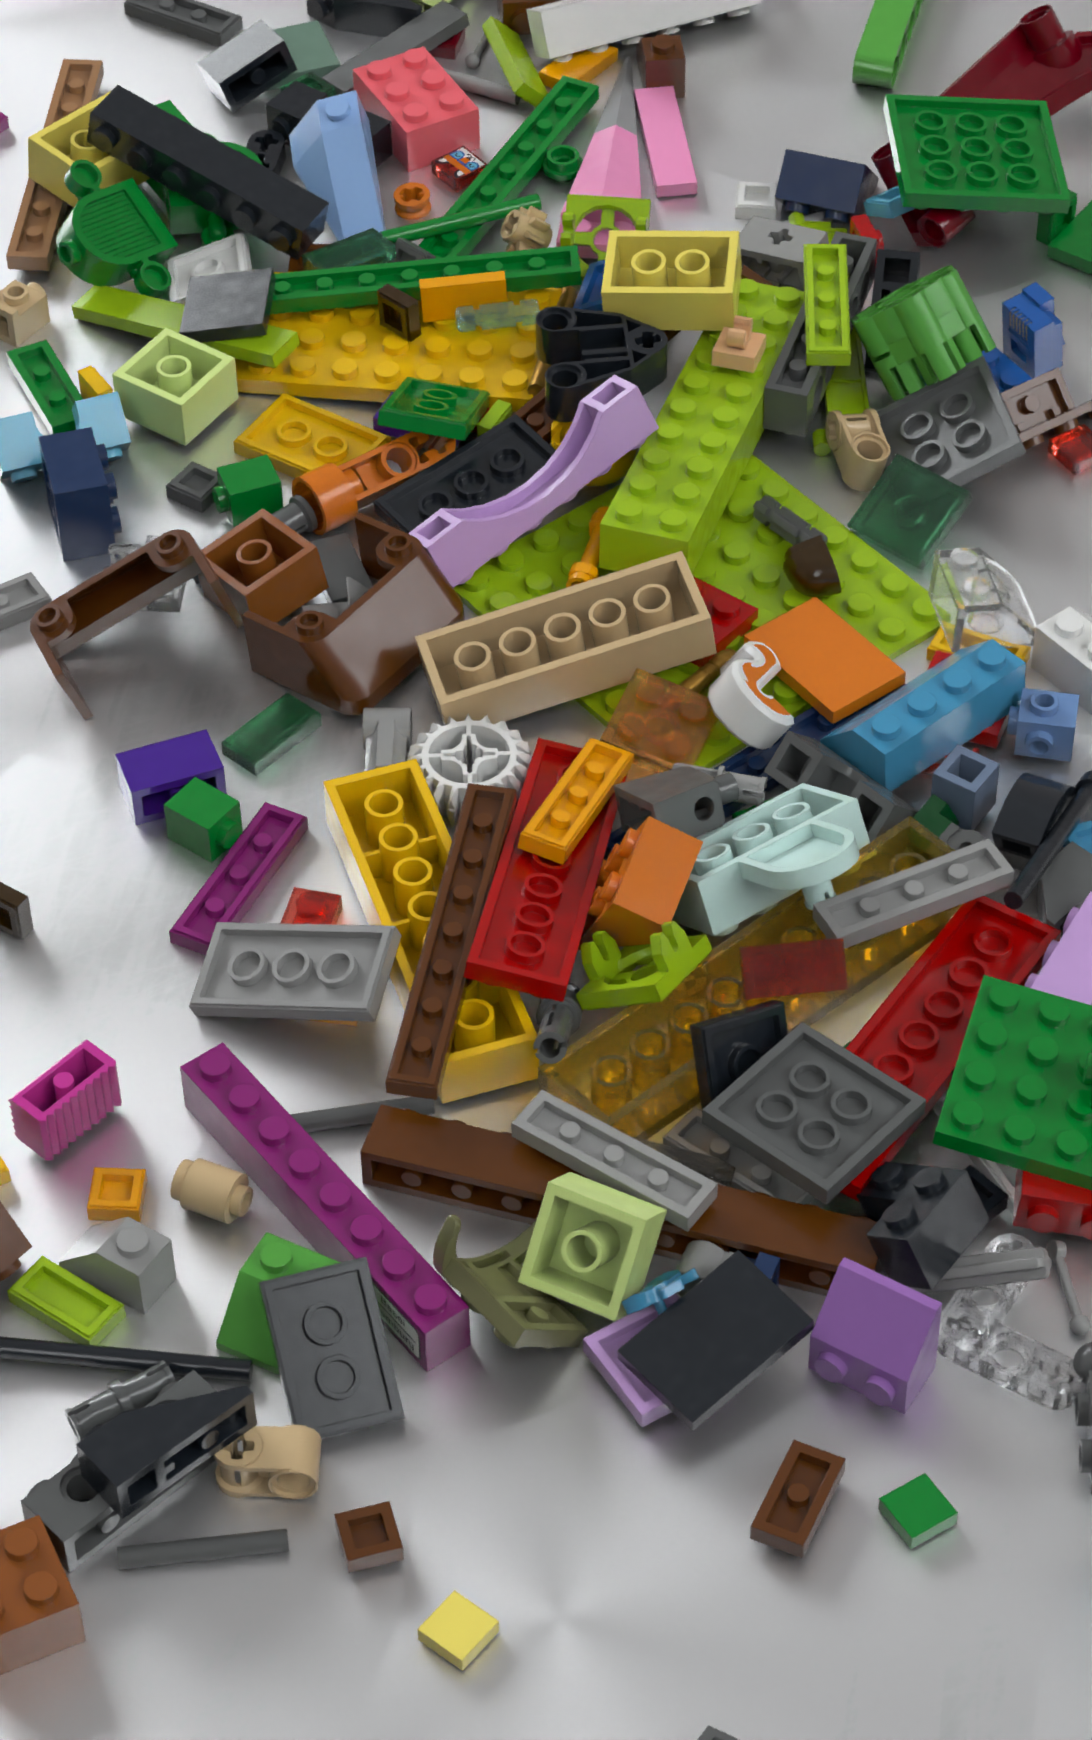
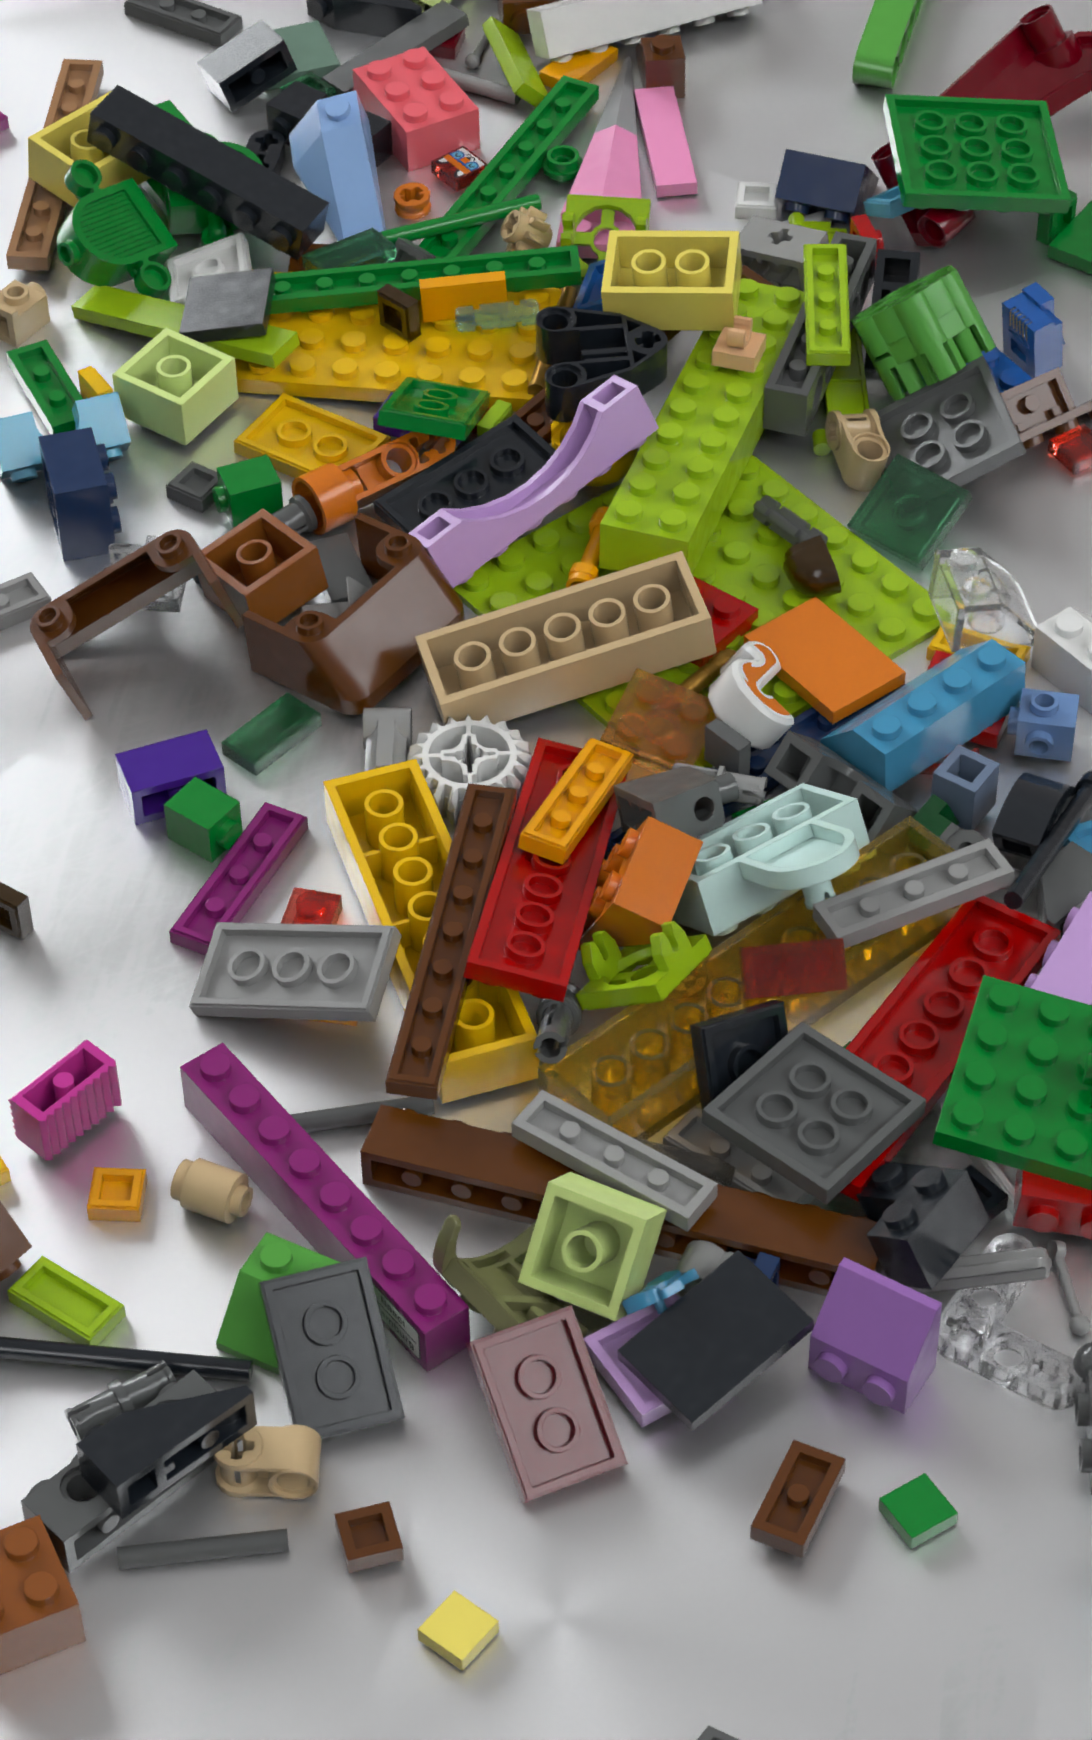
(124, 1262): light grey slope -> none
(546, 1404): none -> tile
(727, 748): none -> dark grey tile

